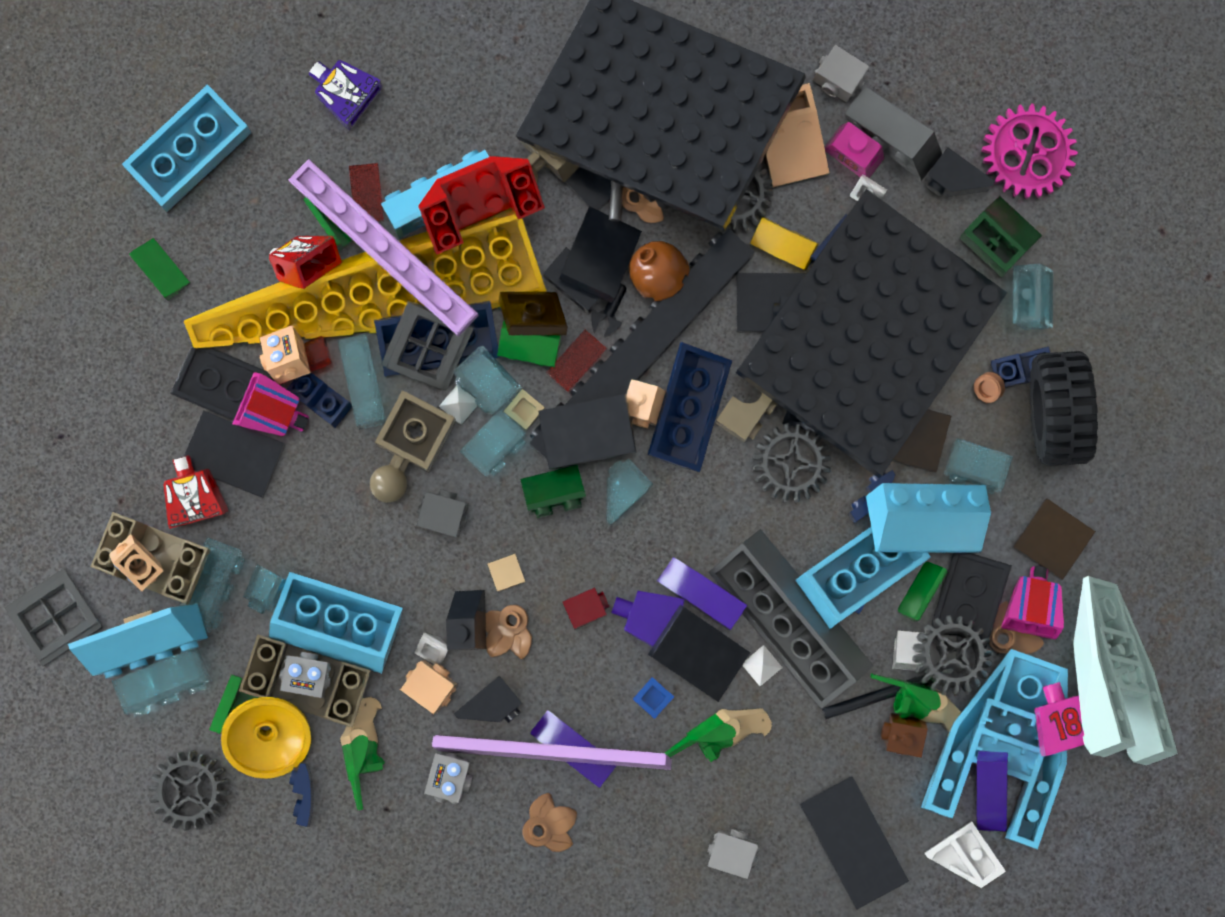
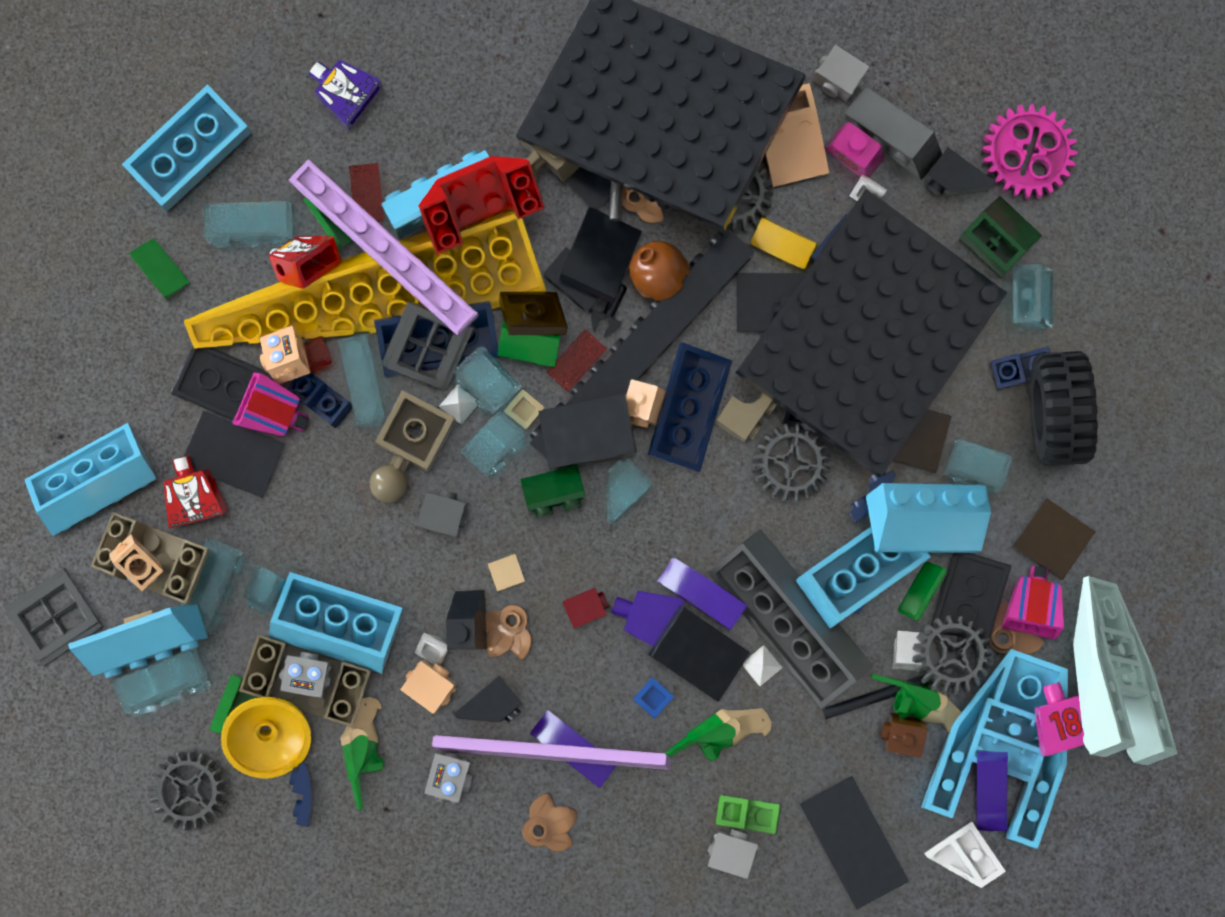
(89, 479): none -> medium azure slope
(249, 223): none -> clear light blue brick
(748, 814): none -> bright green slope
(989, 387): nougat tile -> none

